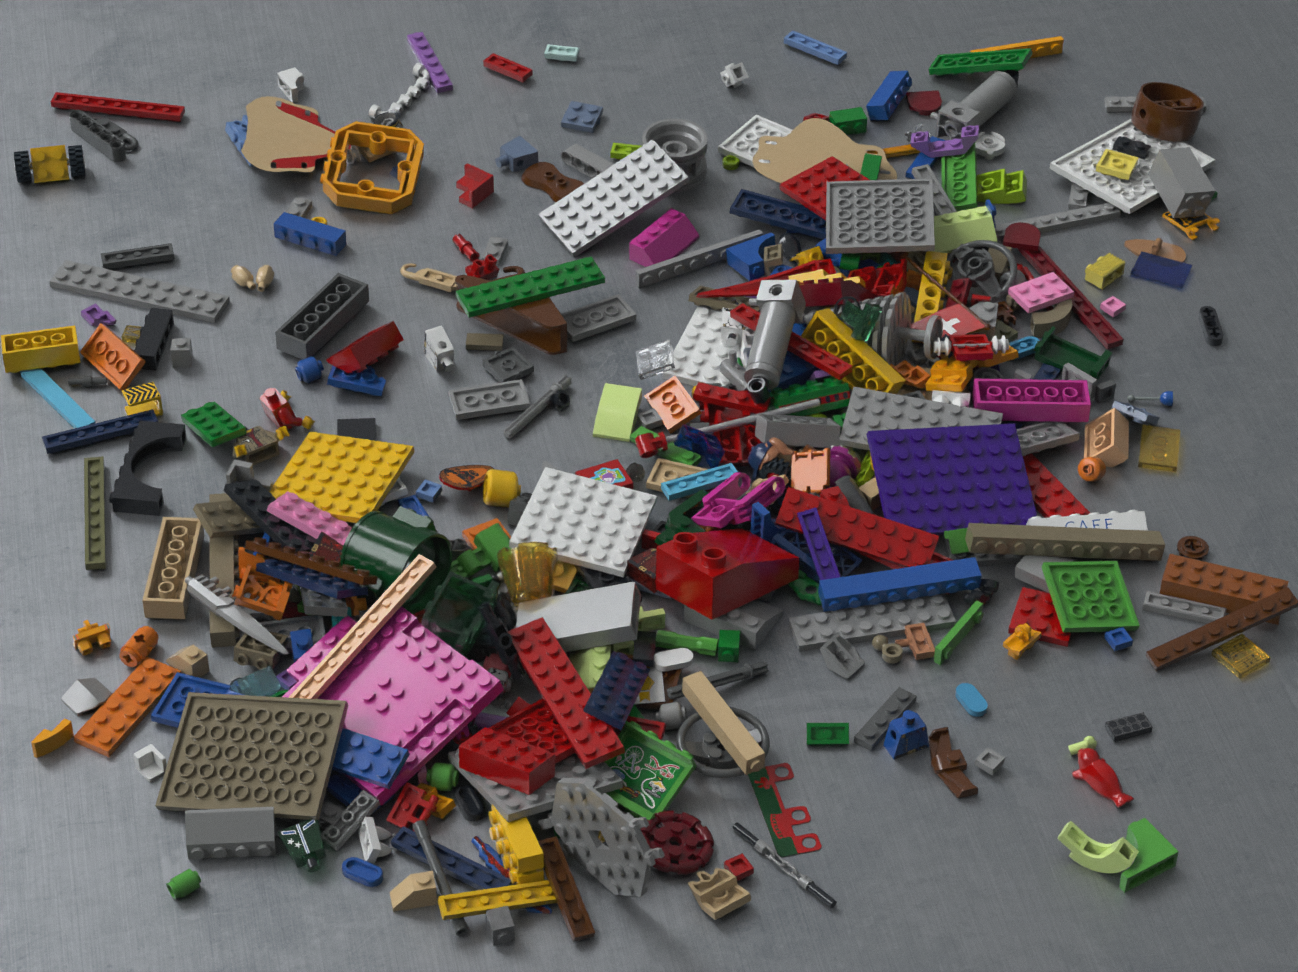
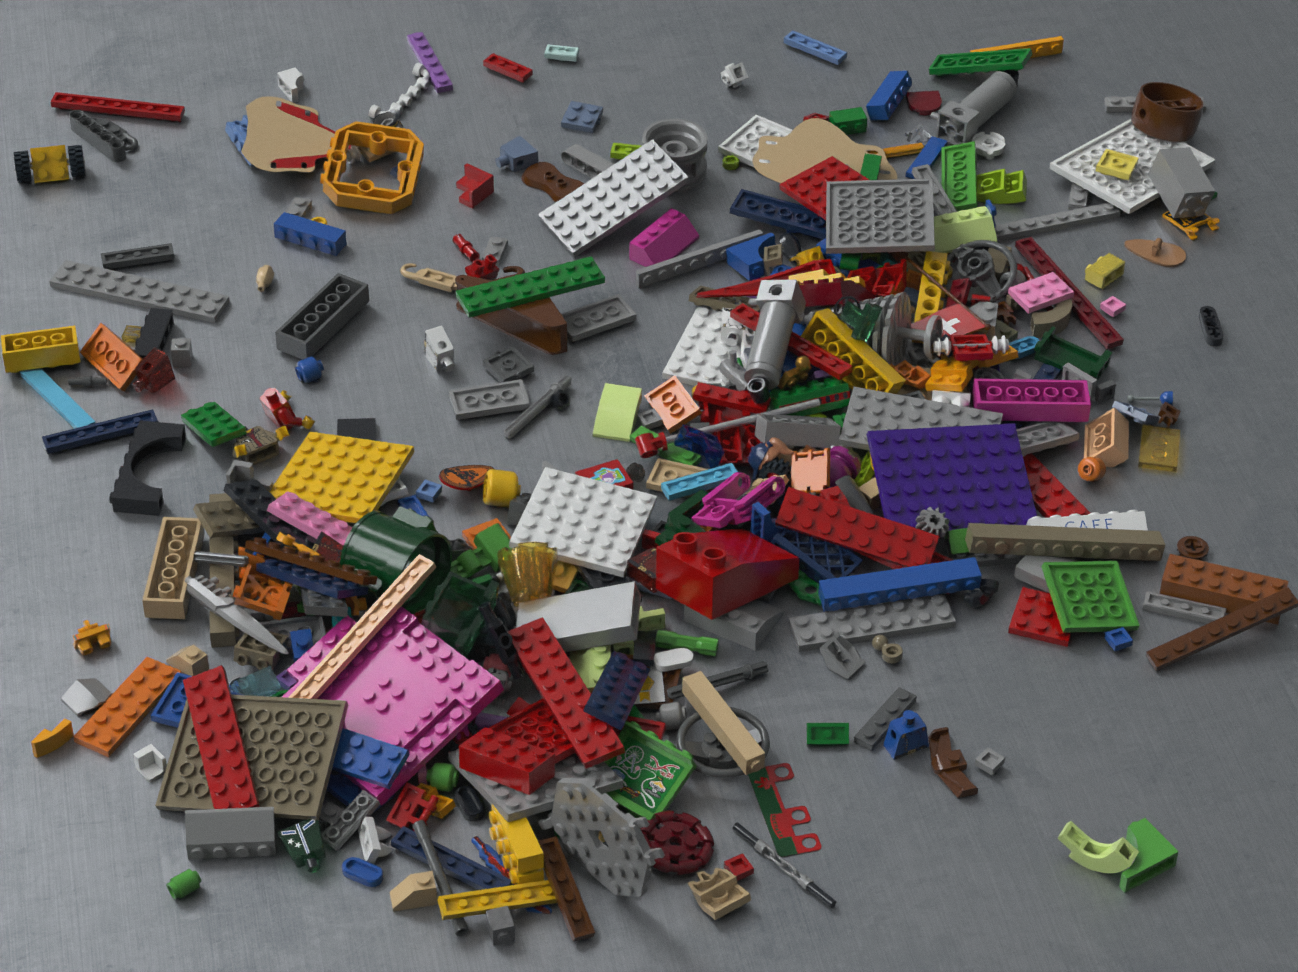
(94, 513): olive plate -> none
(95, 315): medium lavender slope -> none
(139, 646): orange piece -> none
(142, 399): piece -> none
(153, 372): none -> clear red torso
(220, 740): none -> red plate
(221, 559): none -> dark grey axle
(243, 277): tan plant -> none
(290, 541): none -> light orange piece
(364, 381): blue plate -> none
(367, 349): red slope -> none
(482, 341): dark tan tile -> none
(655, 359): clear plate -> none
(728, 645): green brick -> none
(797, 374): none -> pearl gold plate
(818, 544): dark purple plate -> none
(918, 641): nougat plate -> none
(922, 142): medium lavender slope -> none
(932, 522): none -> light grey gear
(958, 632): bright green plate -> none
(971, 699): dark azure tile -> none
(1021, 640): light orange hips -> none
(1022, 236): dark red tile -> none
(1088, 742): yellowish green arm -> none
(1100, 776): red animal -> none
(1128, 726): black tile -> none
(1131, 147): black plate -> none
(1161, 269): clear blue piece -> none
(1168, 414): none -> reddish brown plate
(1241, 655): clear yellow tile -> none

